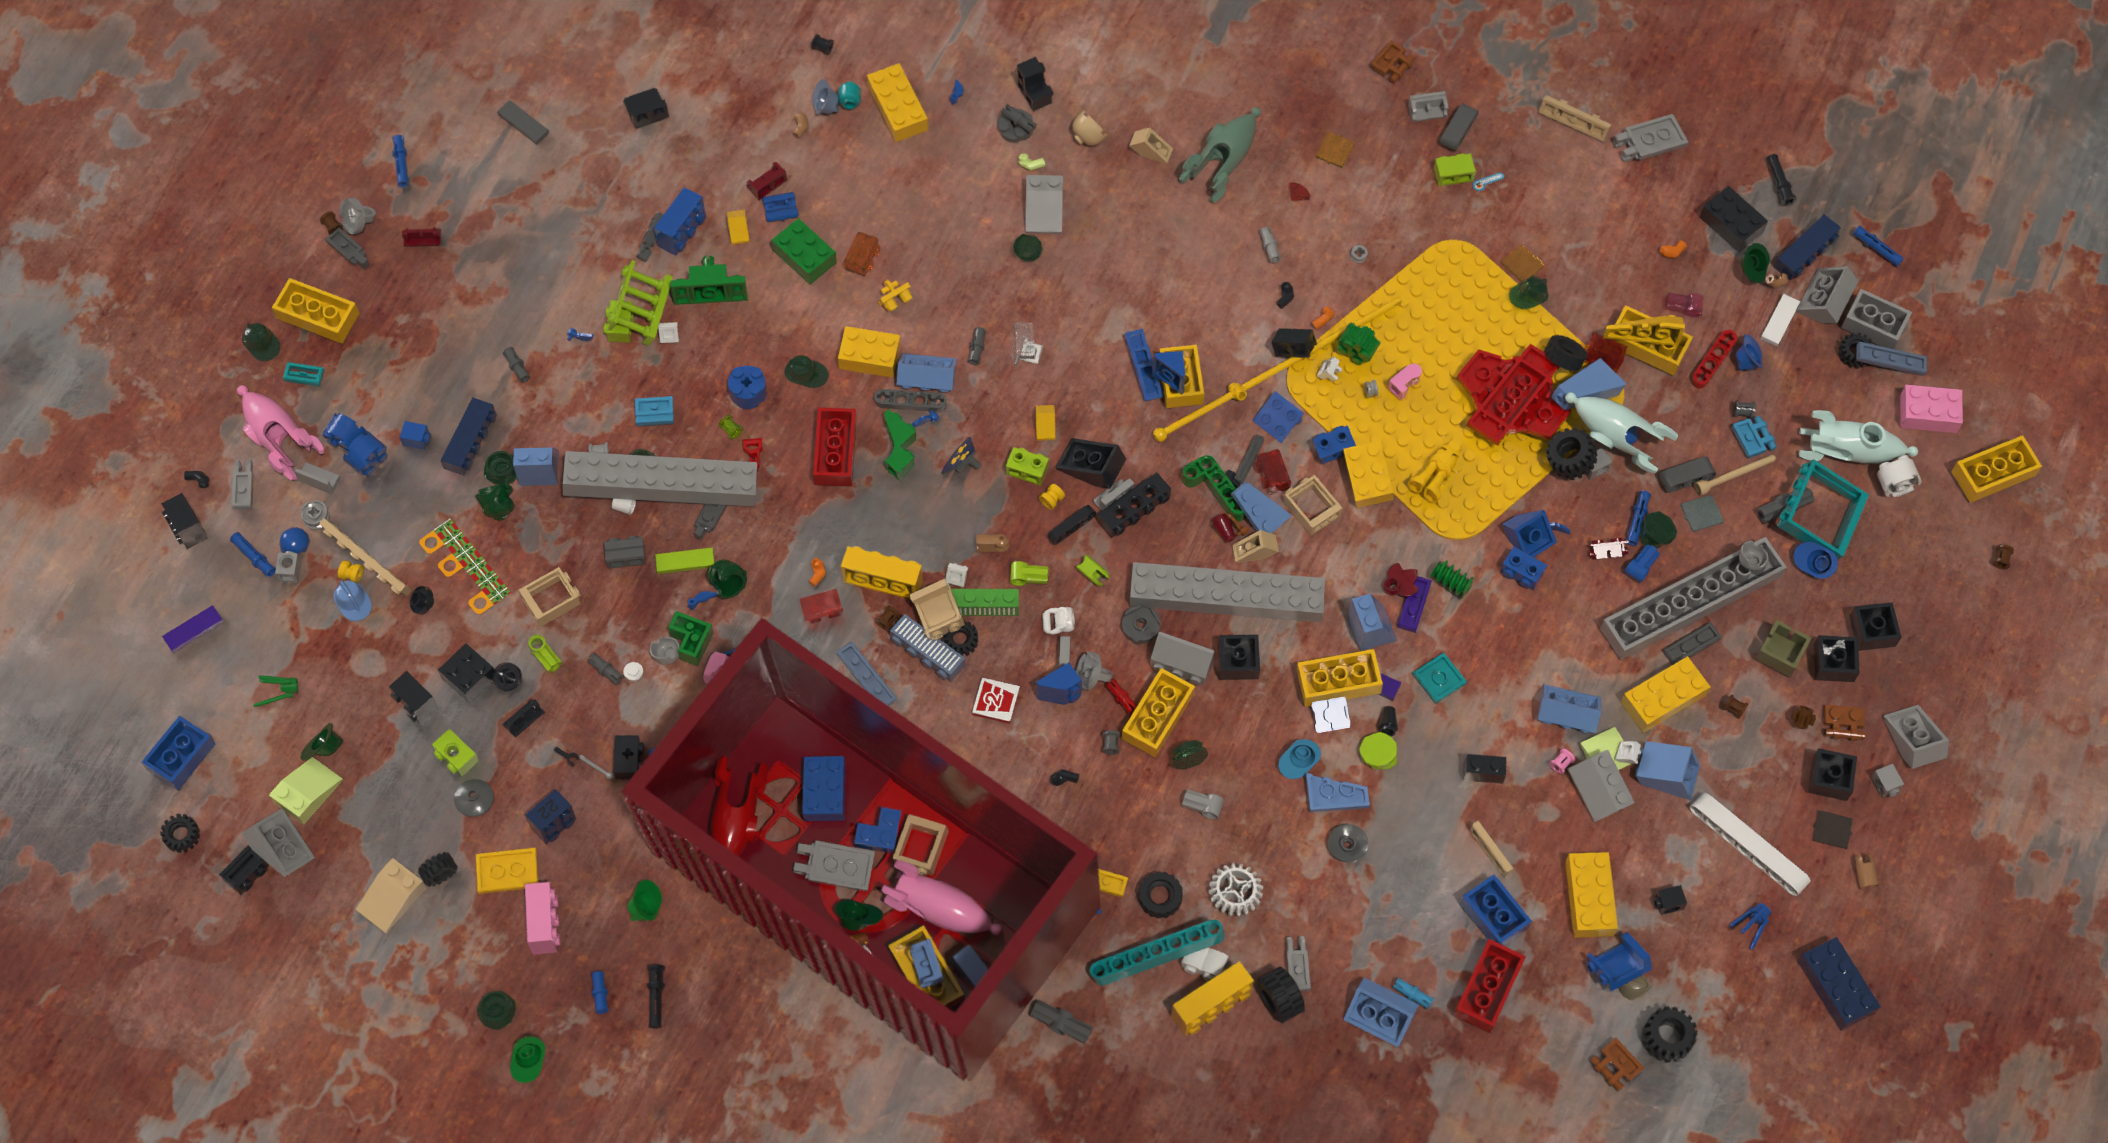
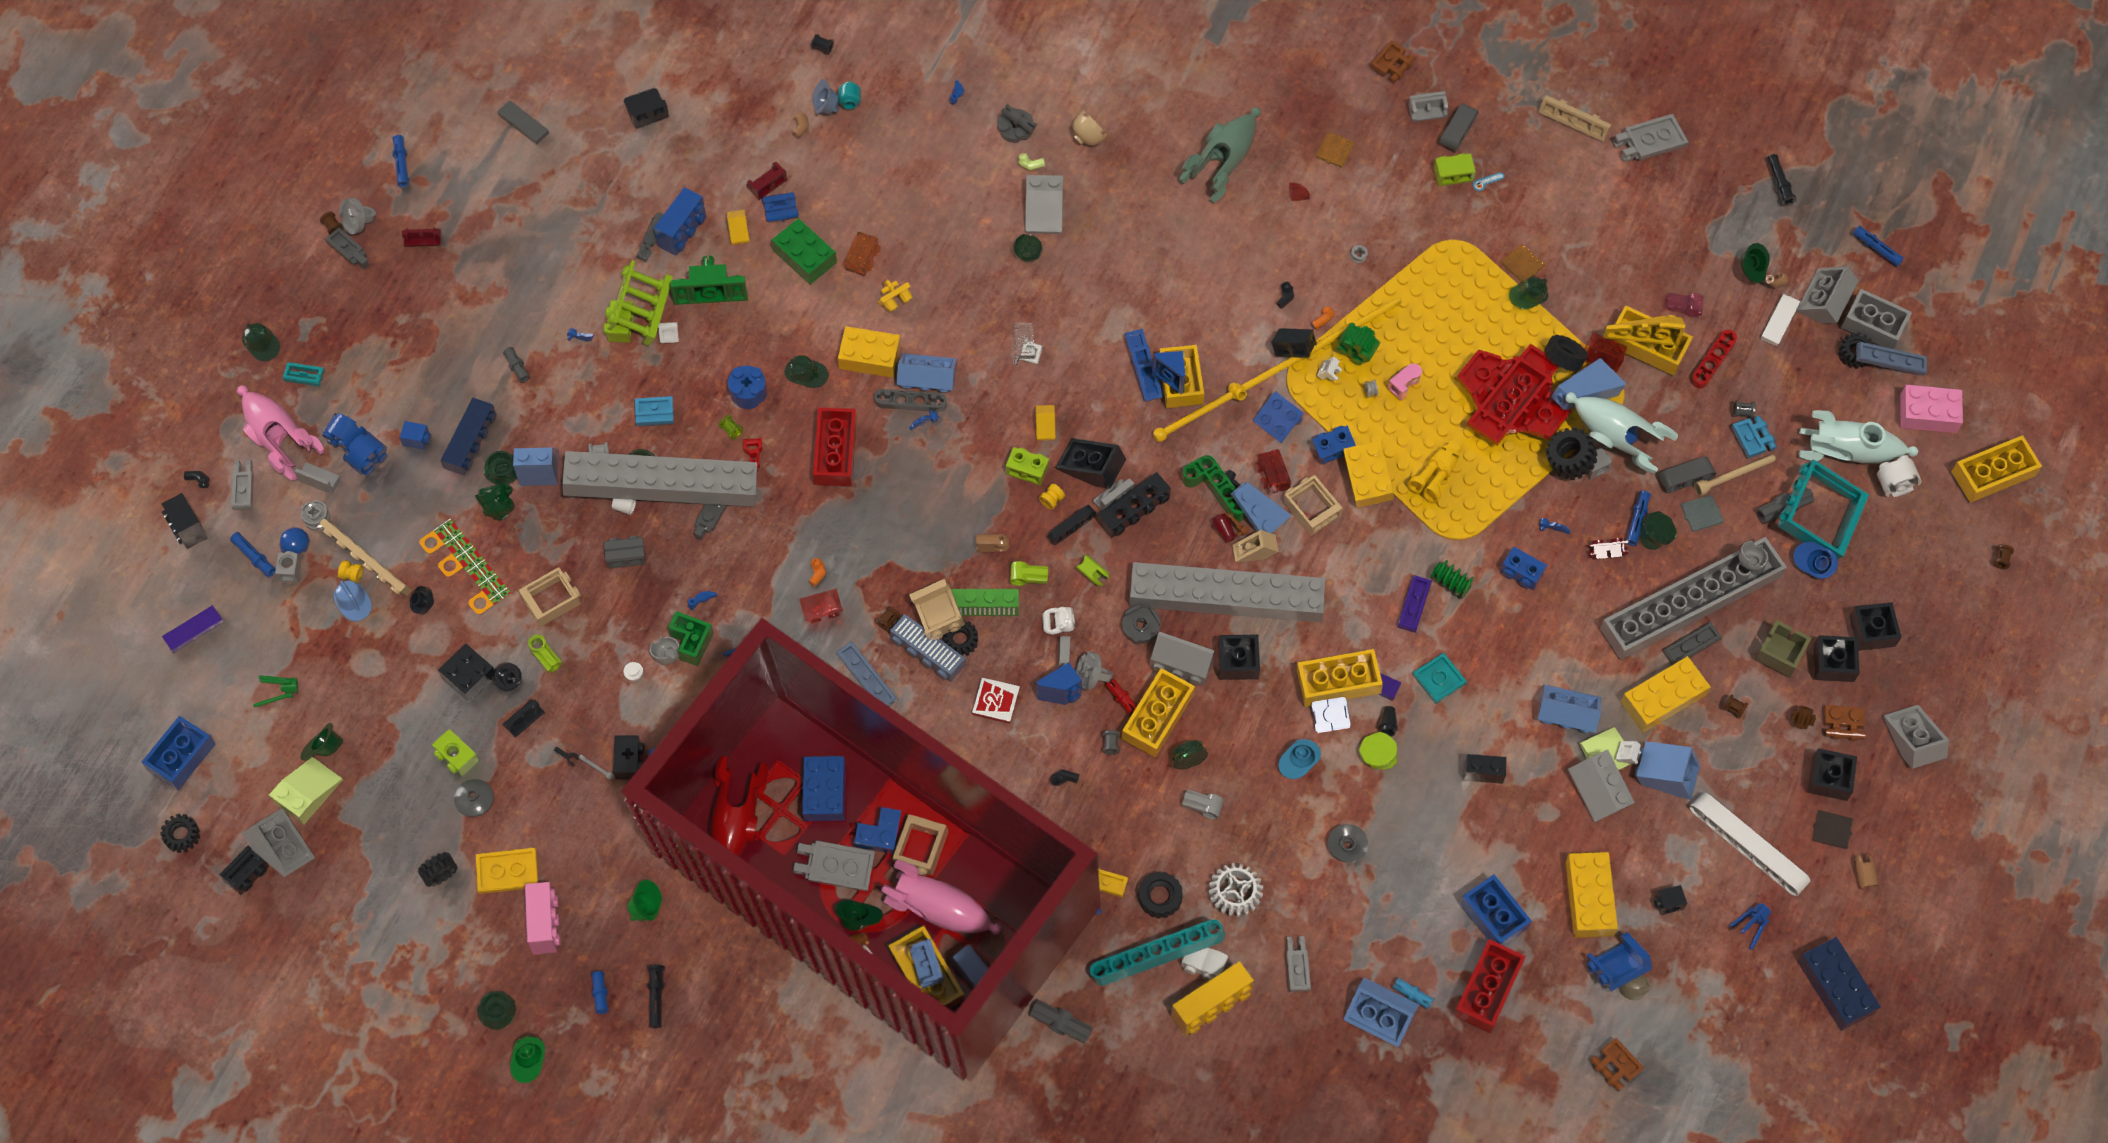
(315, 310): yellow brick -> none
(390, 895): tan slope -> none
(415, 698): black brick -> none
(551, 817): dark blue brick -> none
(605, 668): dark grey pin -> none
(684, 560): lime tile -> none
(714, 664): bright pink rock -> none
(727, 578): dark green helmet -> none
(881, 572): yellow brick -> none
(897, 102): yellow brick -> none
(901, 436): green arch -> none
(956, 574): white tile -> none
(962, 458): shield -> none
(977, 346): dark grey pin -> none
(1032, 84): black brick -> none
(1151, 145): tan slope -> none
(1249, 459): dark grey axle -> none
(1270, 244): light grey pin -> none
(1280, 994): black tyre -> none
(1334, 795): medium blue wing -> none
(1370, 622): medium blue slope -> none
(1403, 579): dark red plate -> none
(1491, 849): tan tile -> none
(1530, 532): blue slope -> none
(1564, 755): bright pink bush -> none
(1640, 567): blue piece -> none
(1658, 1045): black tyre -> none
(1673, 251): orange arm -> none
(1733, 219): black brick -> none
(1749, 354): blue piece -> none
(1807, 247): dark blue brick -> none
(1887, 781): light grey brick -> none

